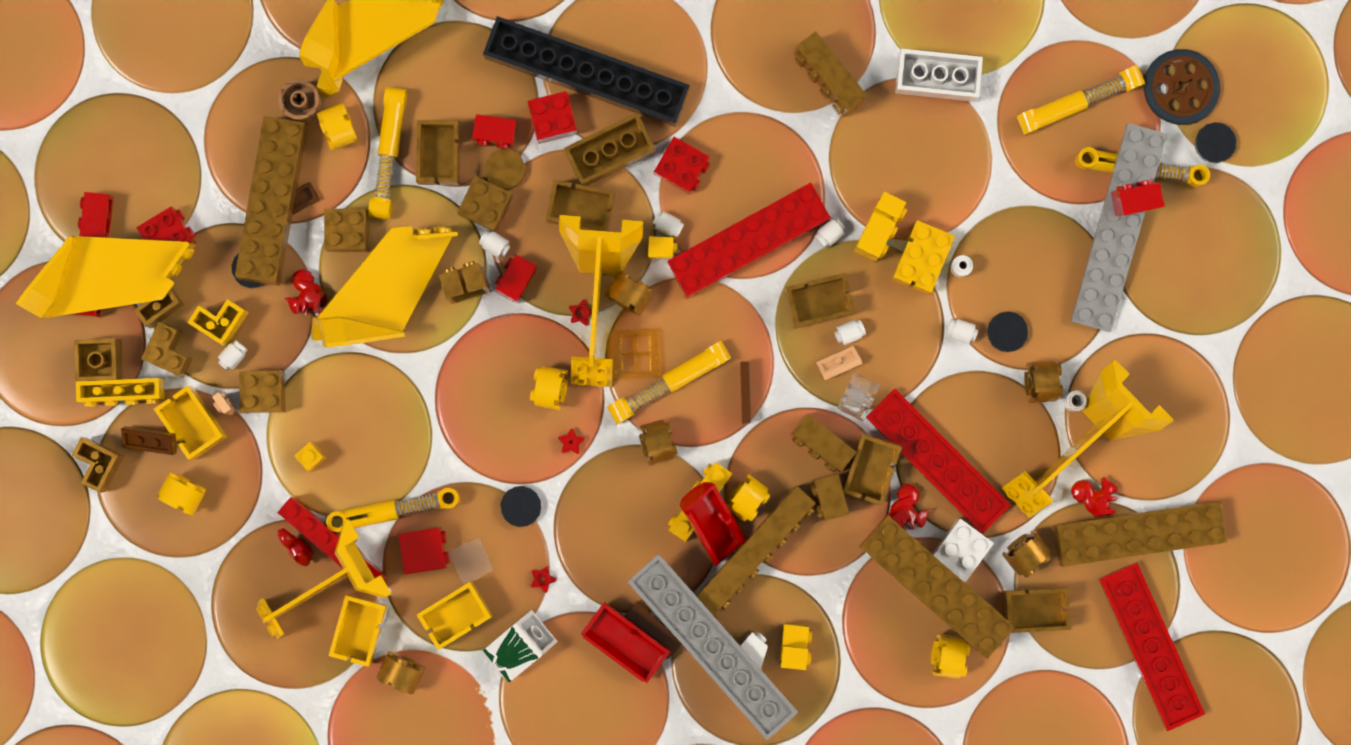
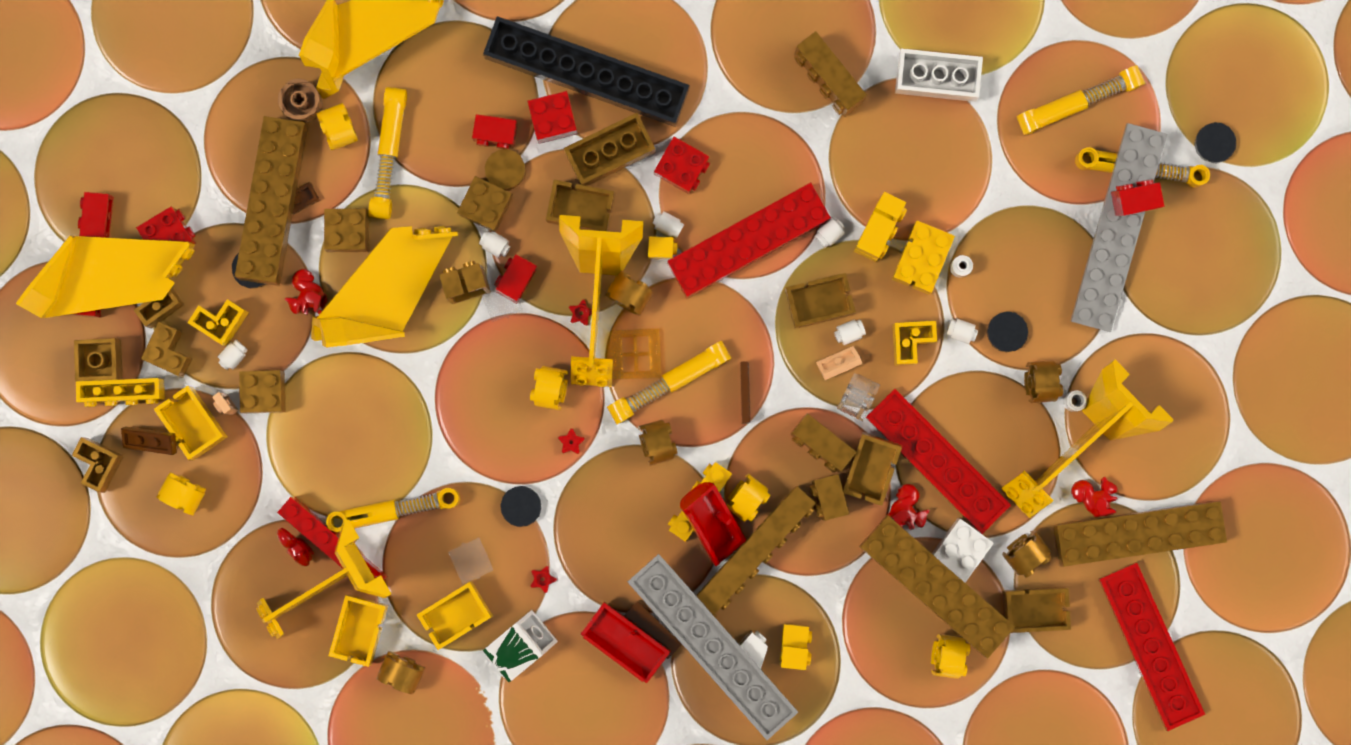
(310, 456): yellow brick -> none
(423, 550): red brick -> none
(437, 152): pearl gold piece -> none
(906, 338): none -> yellow brick
(1160, 103): wedge -> none

